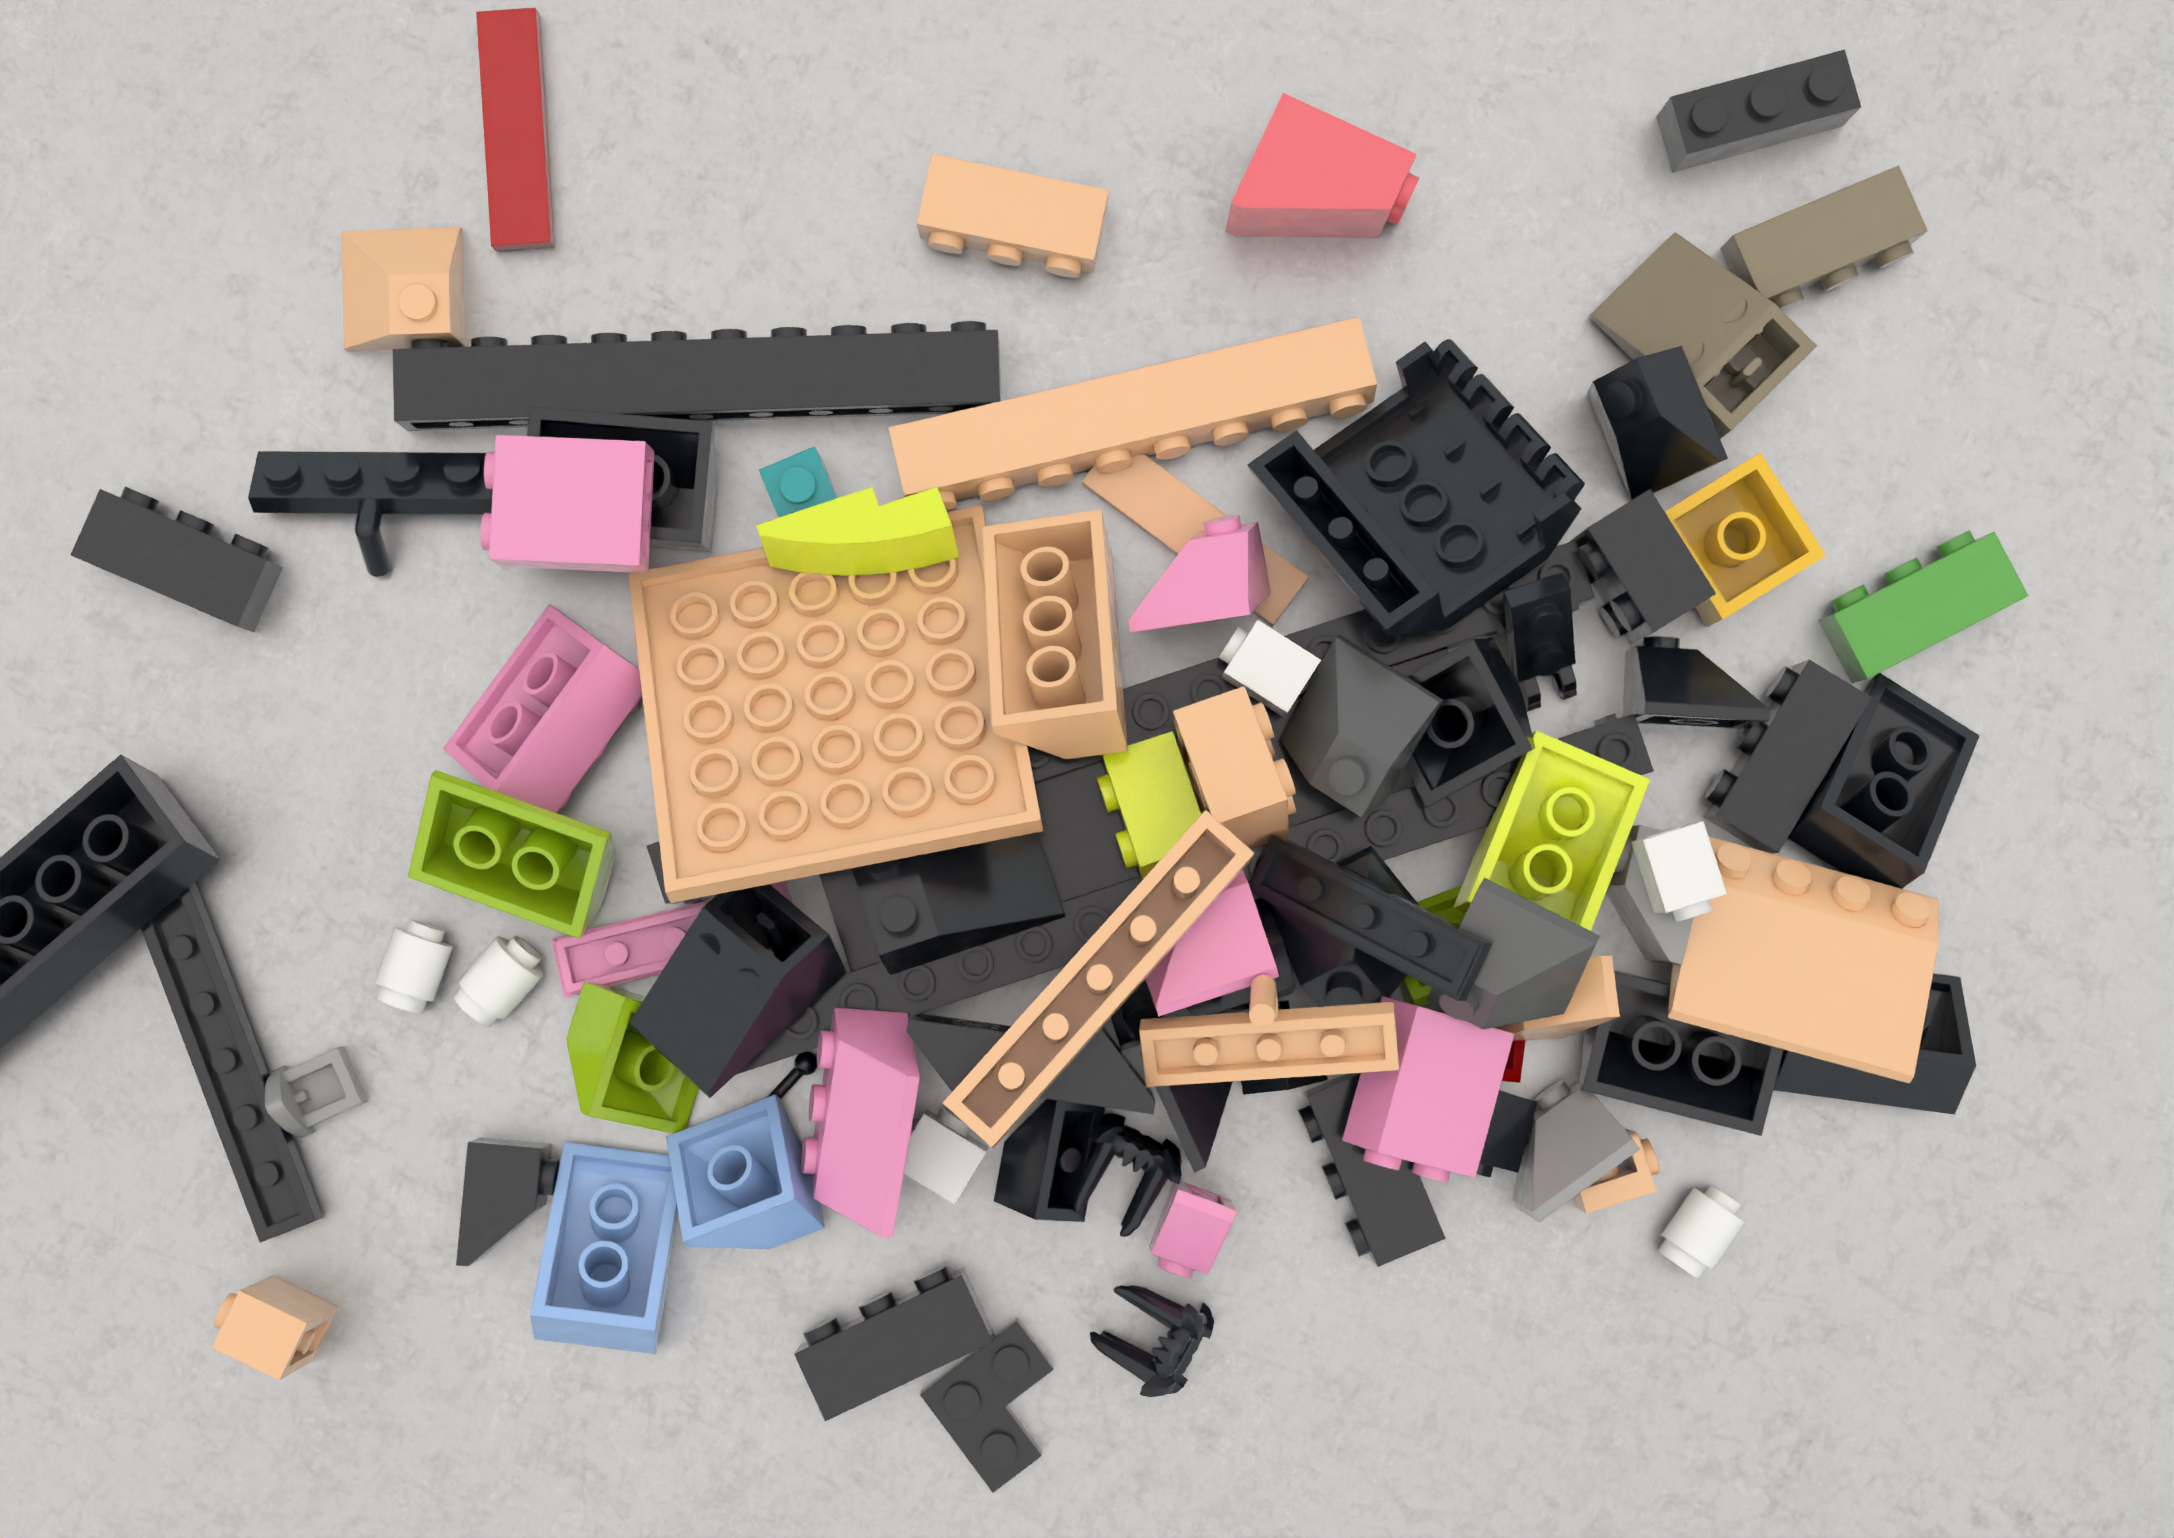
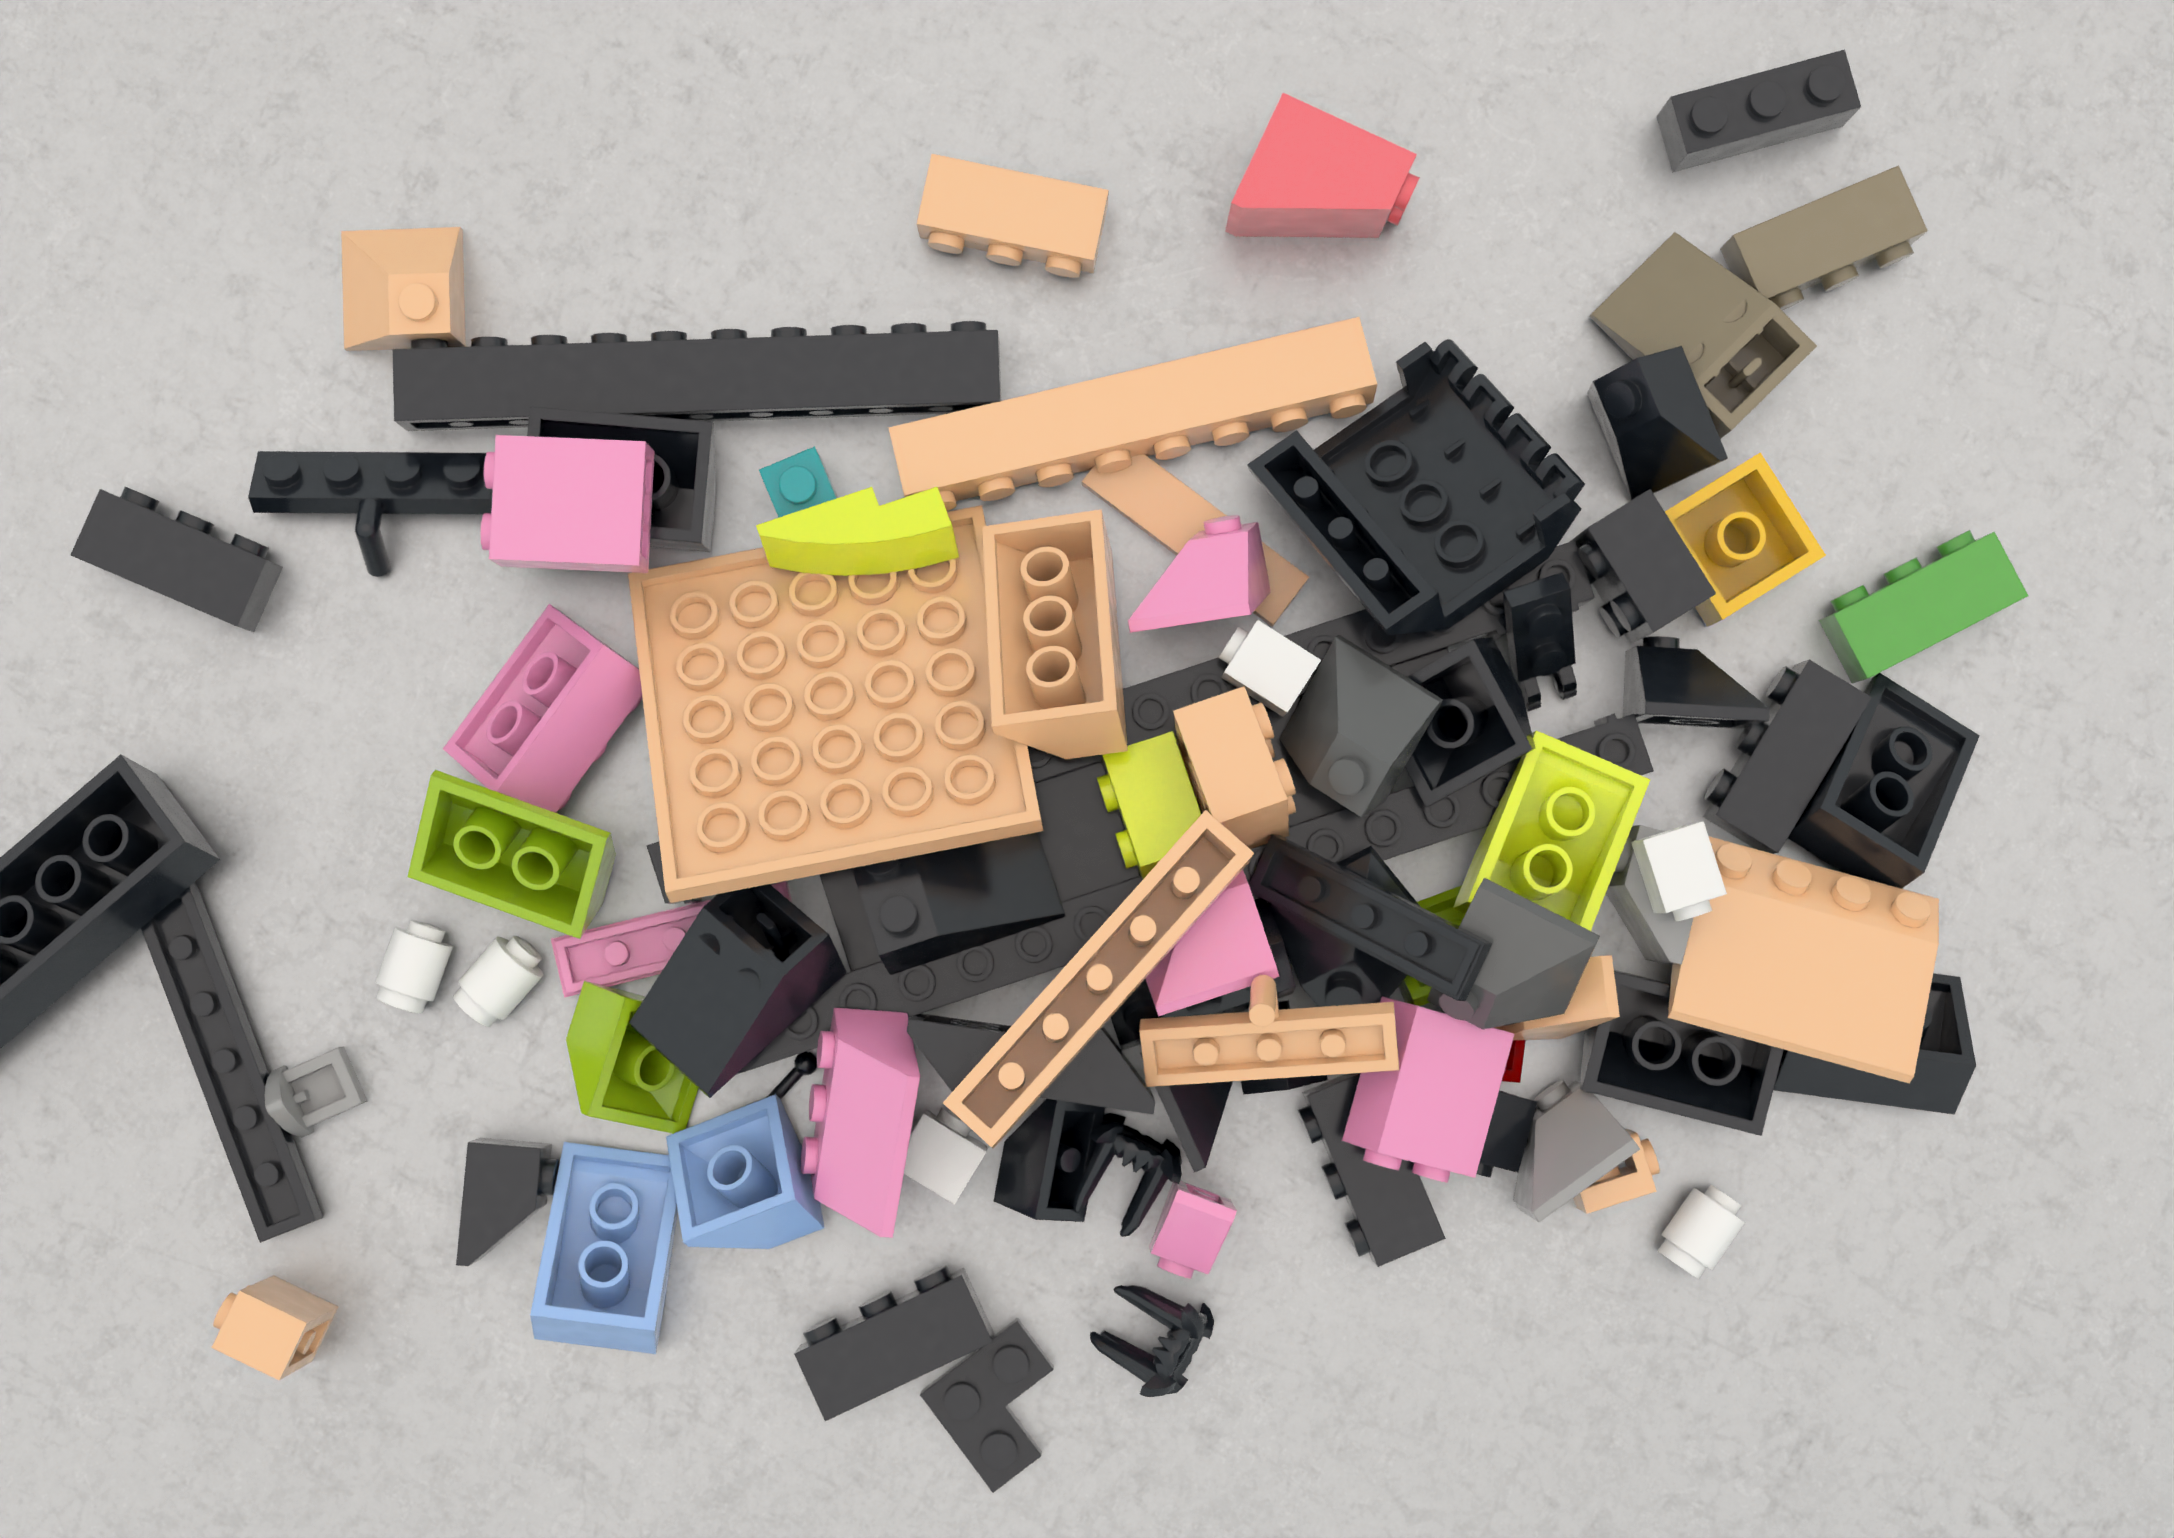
(515, 129): tile -> none

